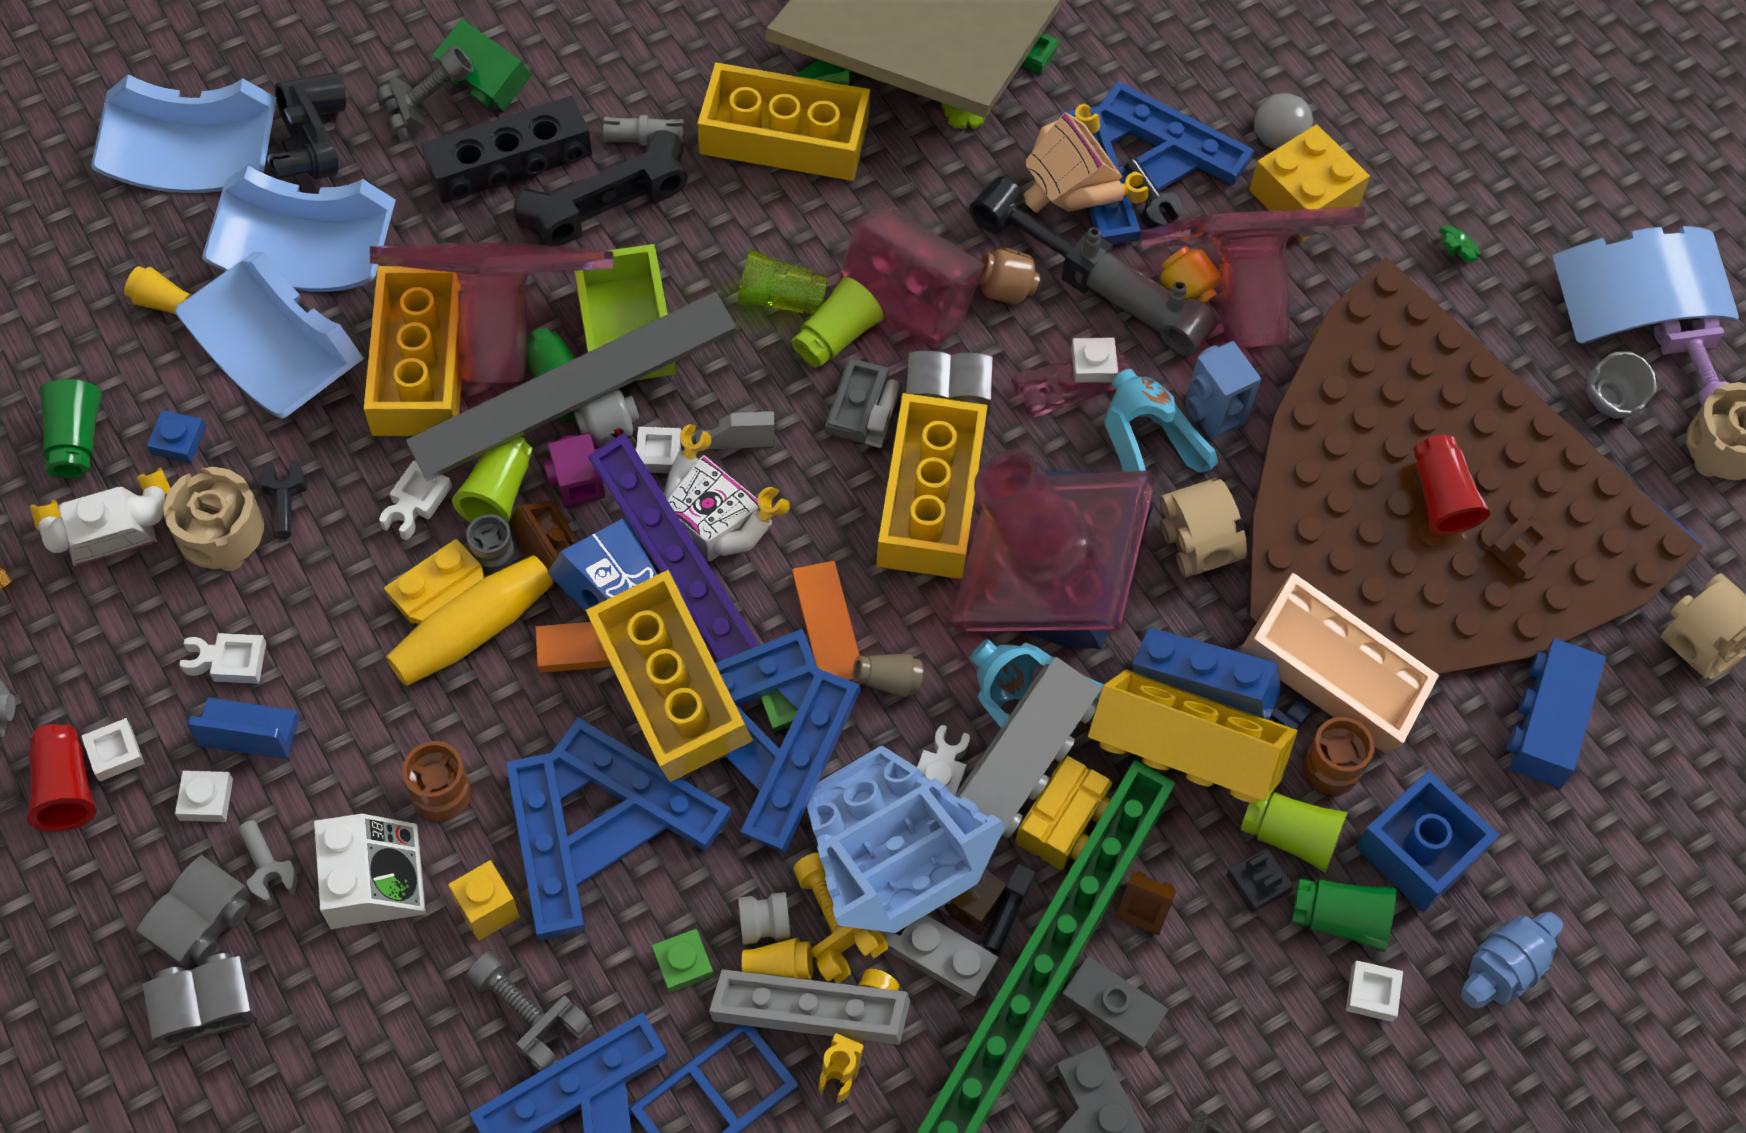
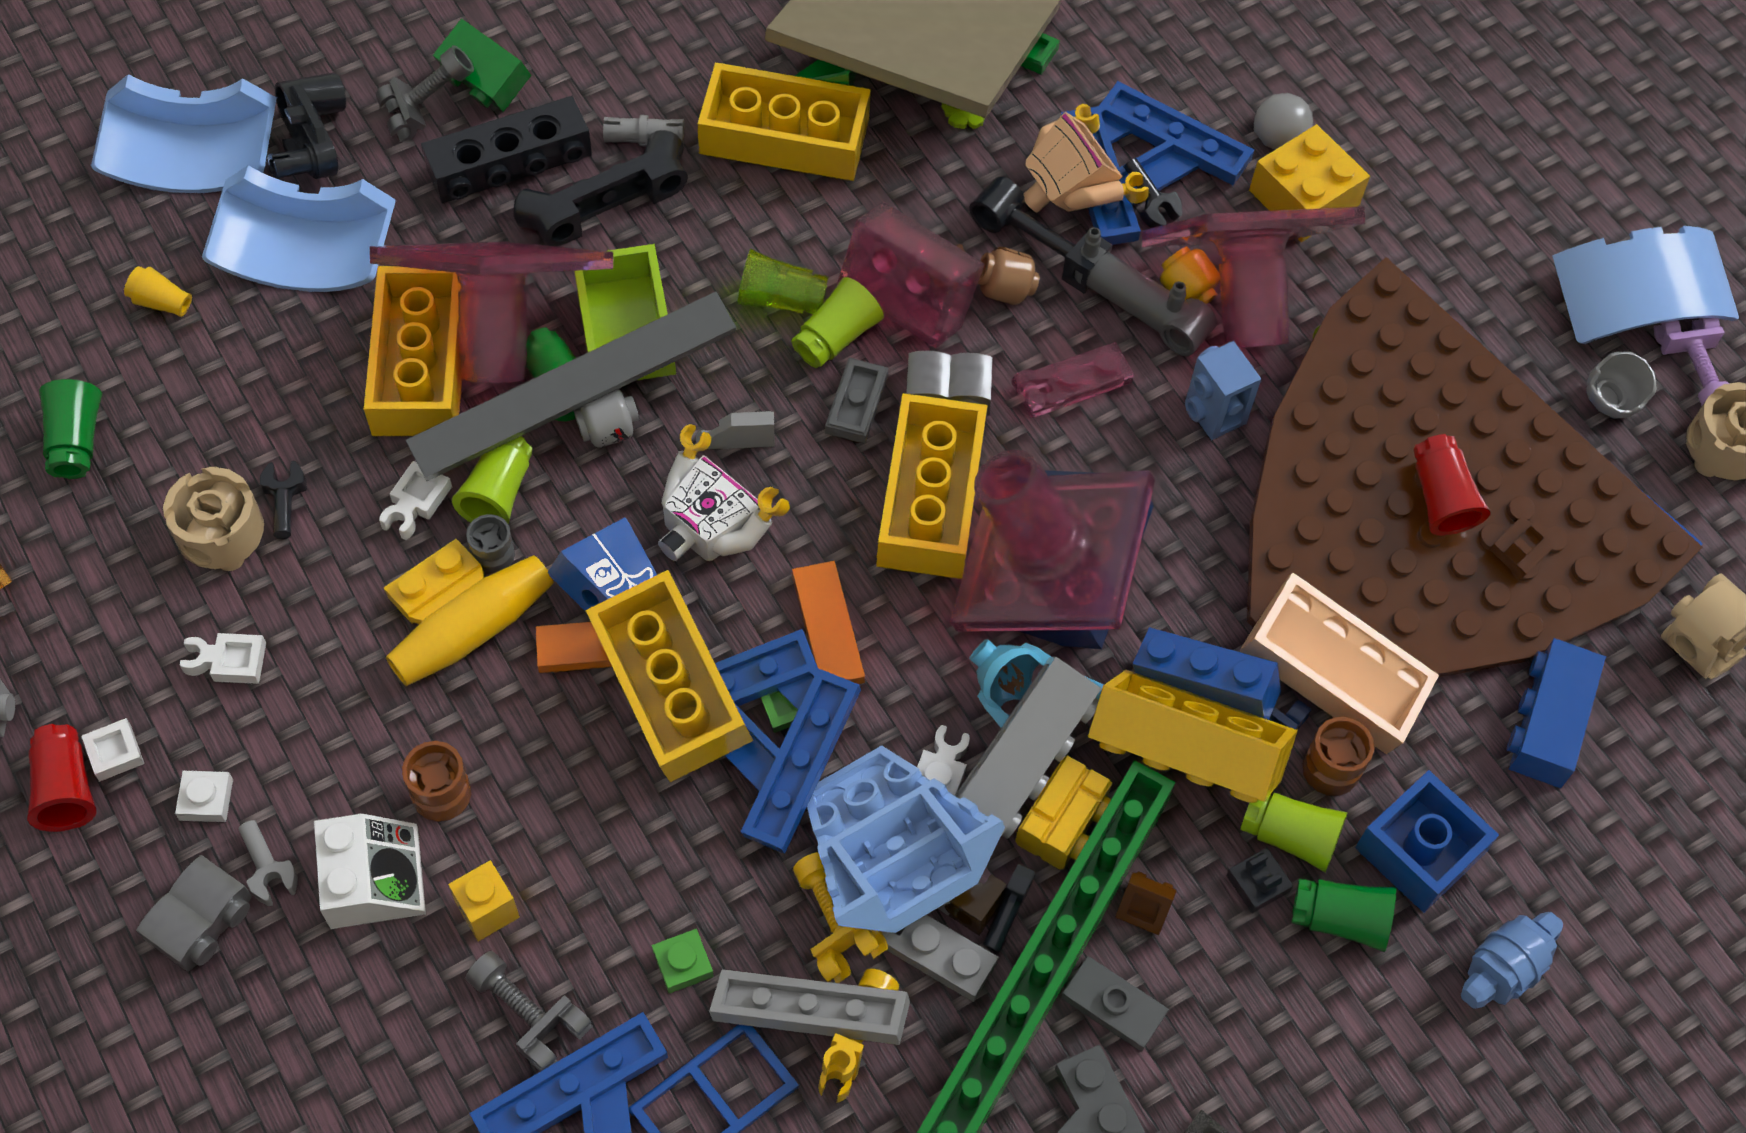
(103, 521): white torso -> none
(176, 436): blue plate -> none
(200, 1000): flat silver brick -> none
(245, 728): blue panel -> none
(265, 338): light blue panel -> none
(541, 532): reddish brown slope -> none
(573, 471): magenta brick -> none
(649, 805): blue plate -> none
(658, 447): white plate -> none
(672, 548): dark purple tile -> none
(764, 918): light grey wheel -> none
(782, 959): yellow cone -> none
(881, 414): light grey bar -> none
(890, 673): dark tan cone -> none
(1094, 359): white plate -> none
(1148, 398): medium azure piece -> none
(1203, 527): tan brick -> none
(1374, 991): white plate -> none
(1459, 242): green plant -> none

